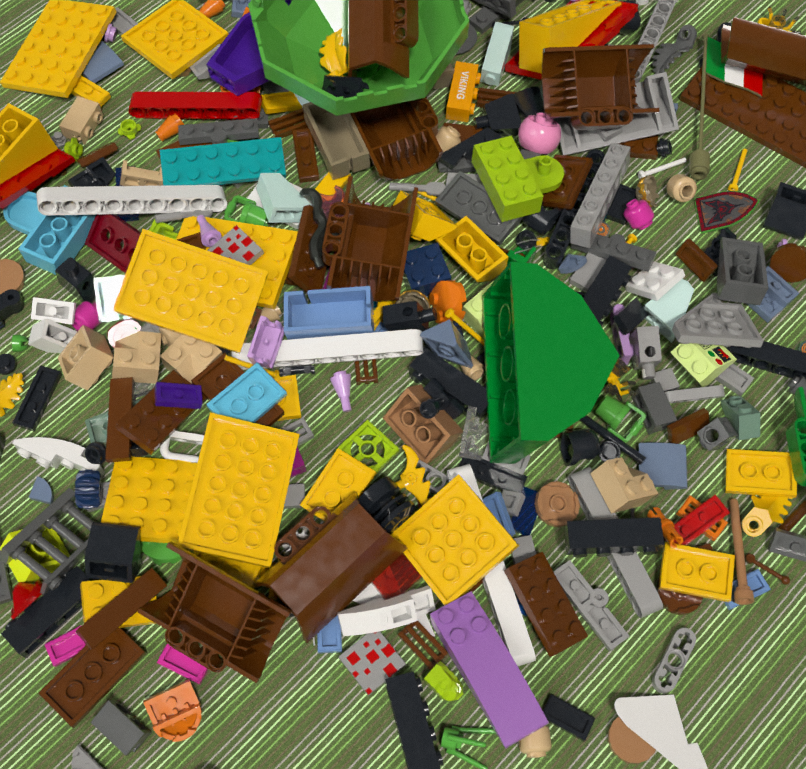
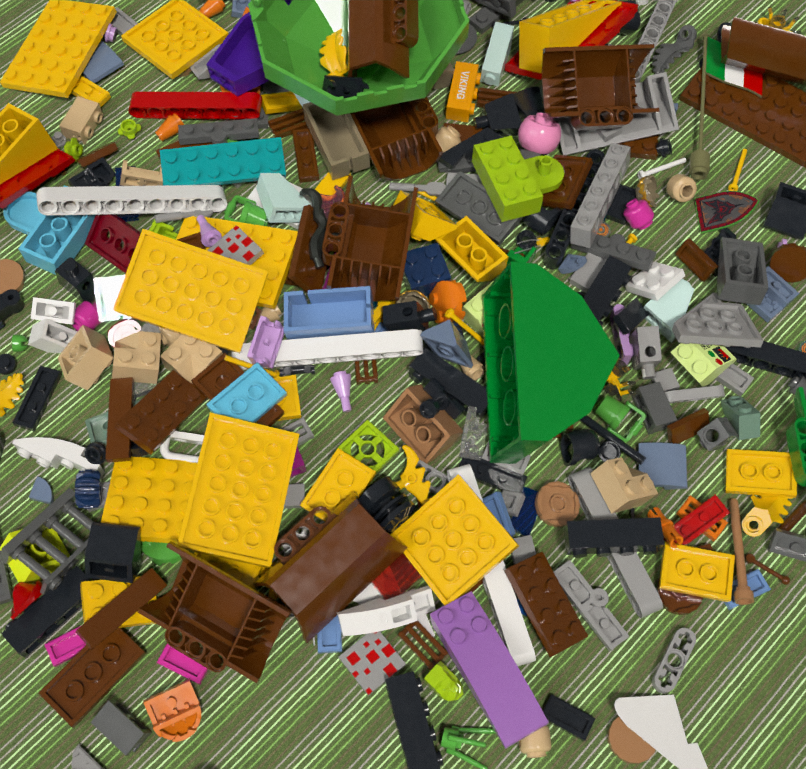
(178, 395): dark purple plate -> none

